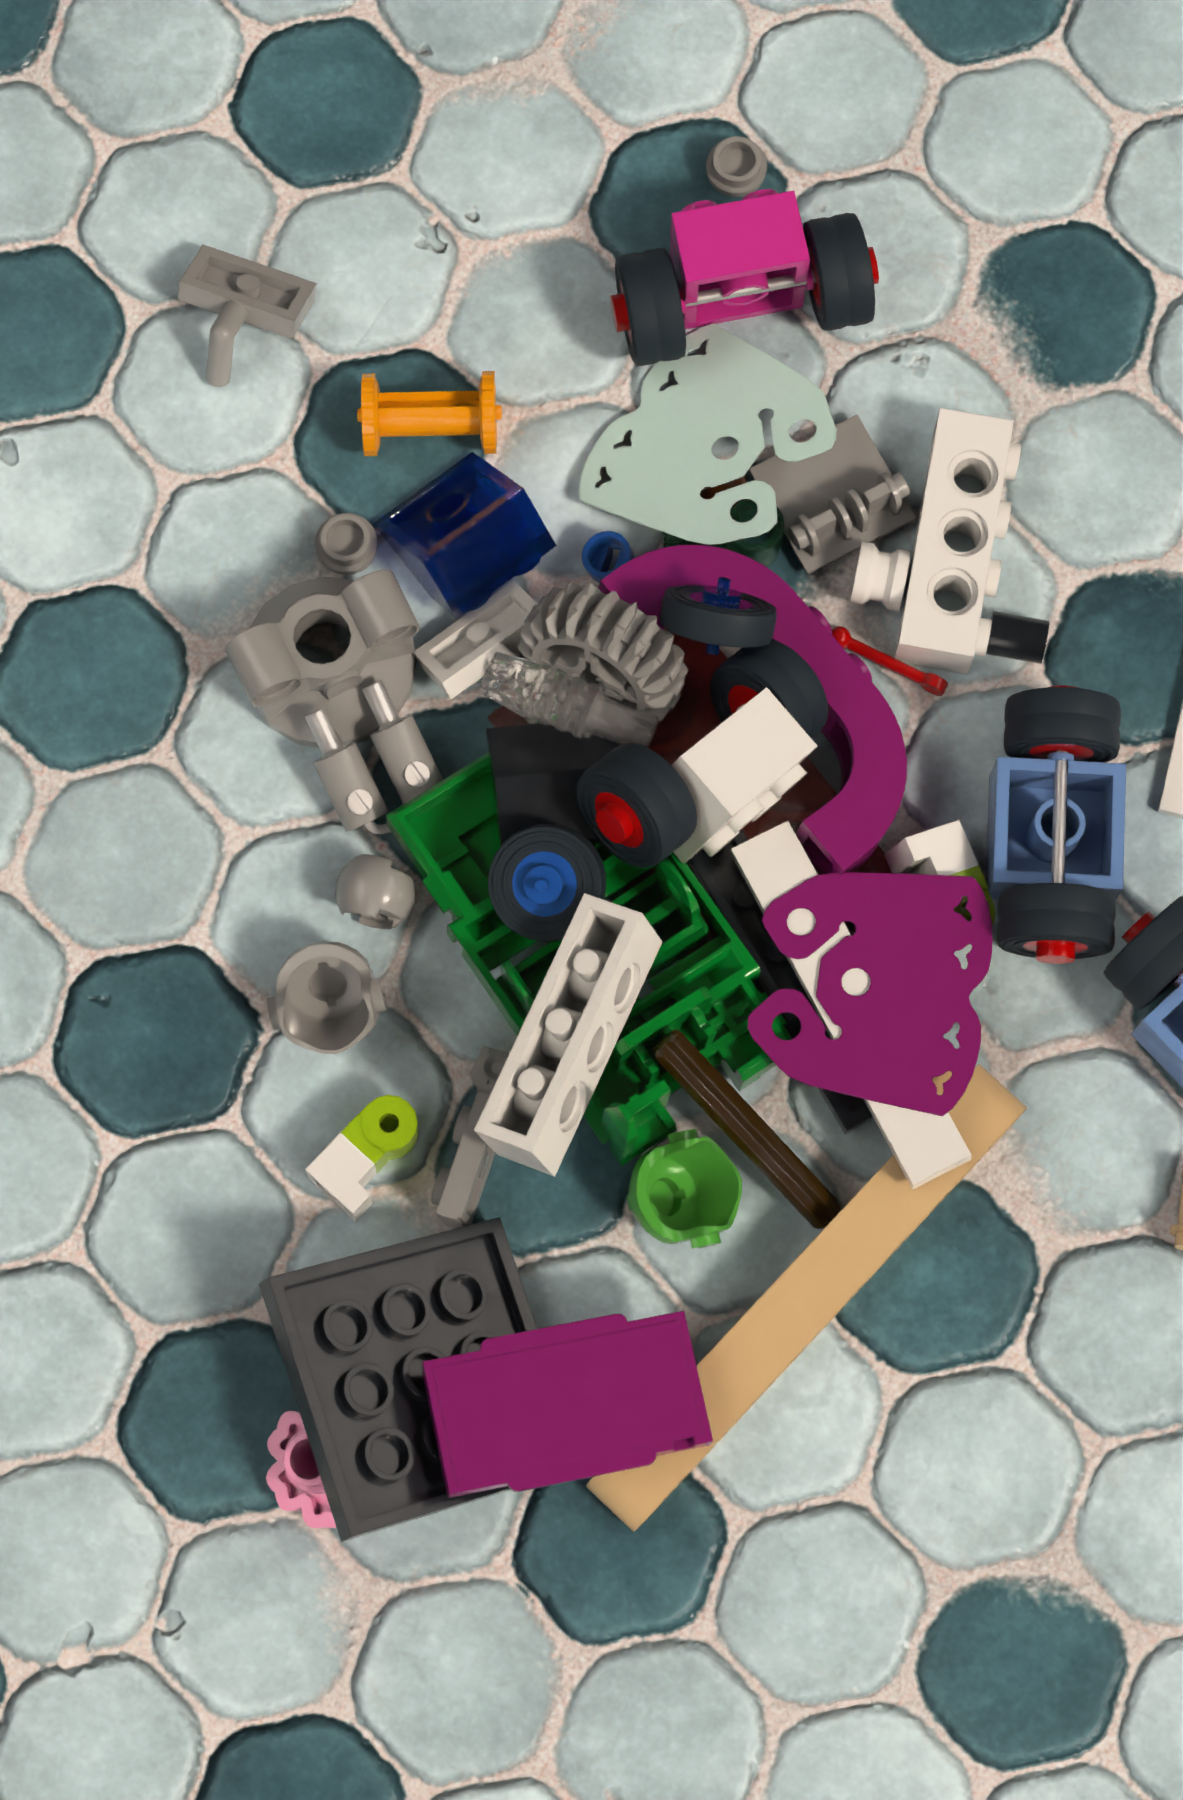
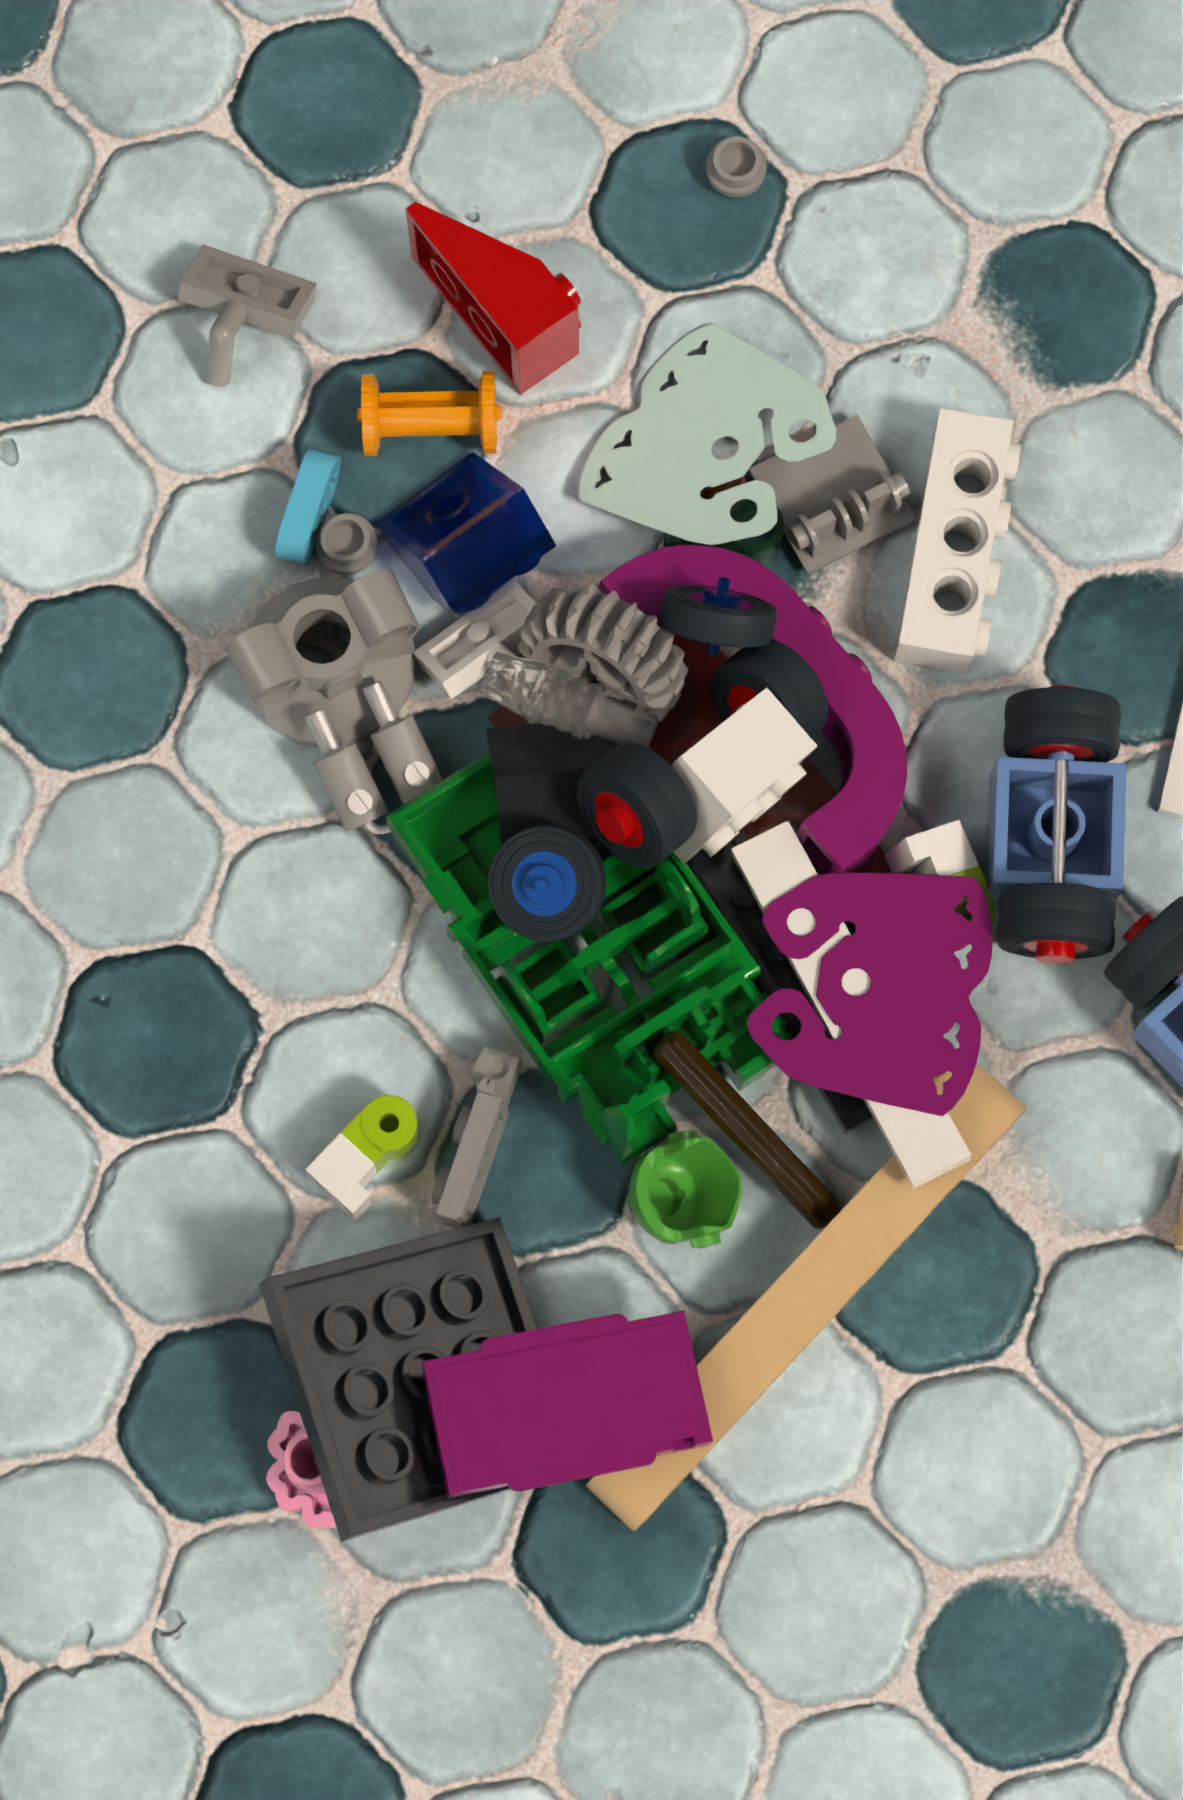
(307, 506): none -> medium azure beam
(326, 997): light grey cap -> none
(375, 891): light grey piece -> none
(500, 294): none -> red slope
(569, 1034): white brick -> none
(599, 552): blue hinge -> none
(741, 265): brick -> none
(880, 576): white wheel -> none
(930, 682): red hinge -> none
(1017, 637): black hinge -> none

